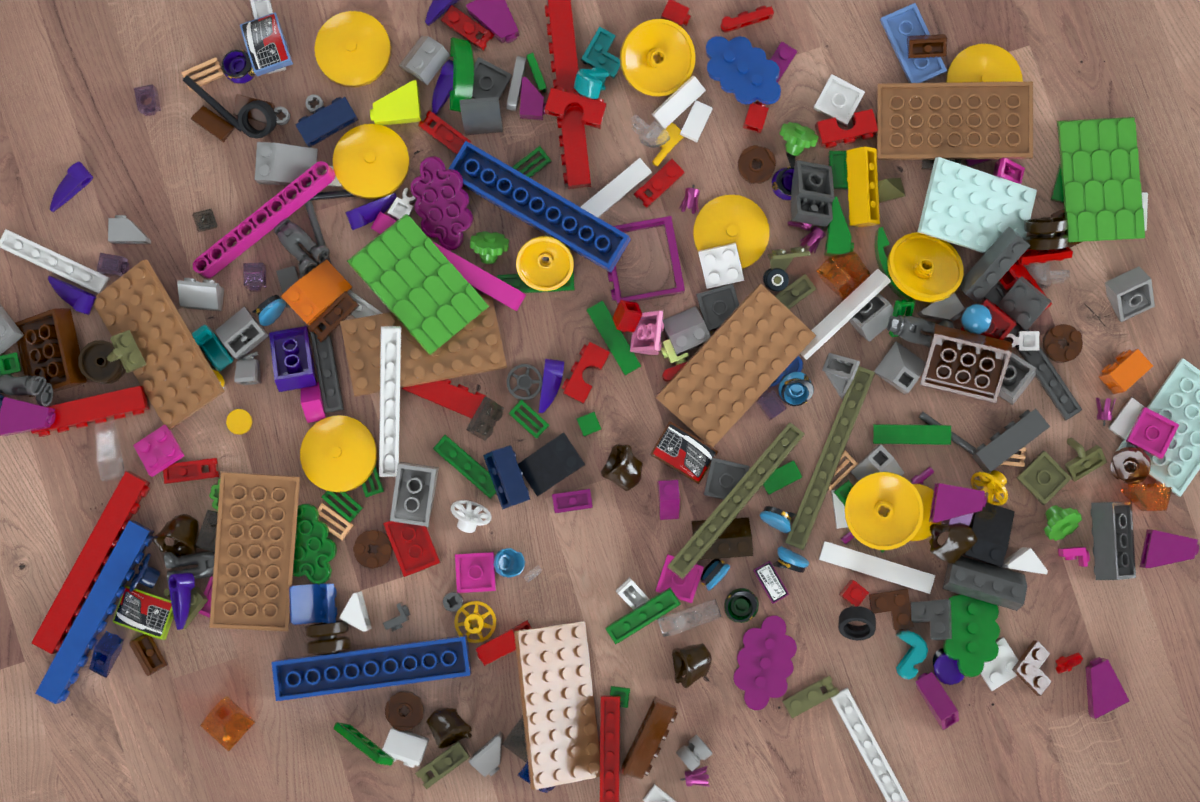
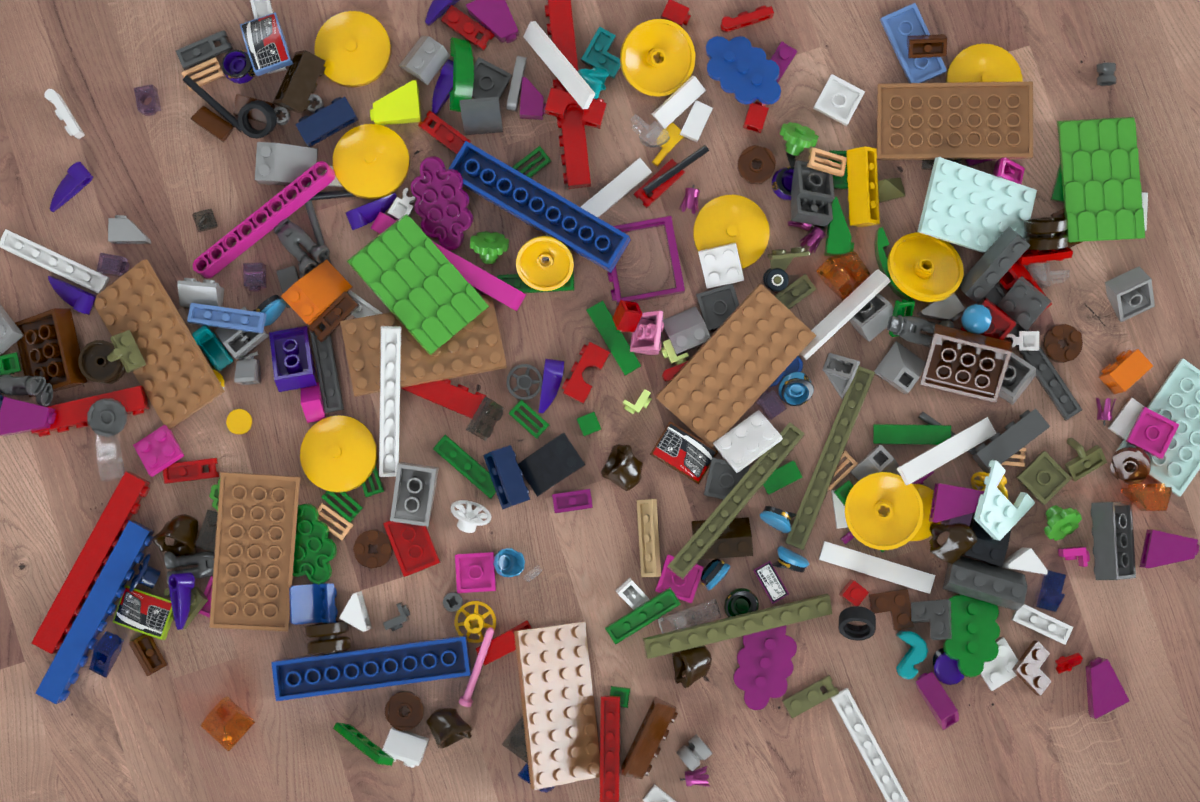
(64, 114): none -> white plate
(107, 417): none -> dark grey tile
(203, 50): none -> dark grey plate
(226, 318): none -> medium blue plate
(300, 81): none -> dark brown slope
(443, 764): olive plate -> none
(466, 699): none -> bright pink bar
(488, 757): light grey slope -> none
(536, 73): green tile -> none
(559, 65): none -> white tile
(643, 401): none -> yellowish green bracket
(648, 538): none -> tan plate
(668, 499): magenta slope -> none
(676, 169): none -> black bar
(737, 626): none -> olive plate
(747, 441): none -> white plate
(812, 159): none -> light nougat tile
(830, 133): red arch -> none
(946, 451): none -> white tile
(994, 510): none -> light aqua wing
(1042, 624): none -> white plate
(1051, 591): none -> clear blue slope
(1106, 74): none -> dark grey wheel

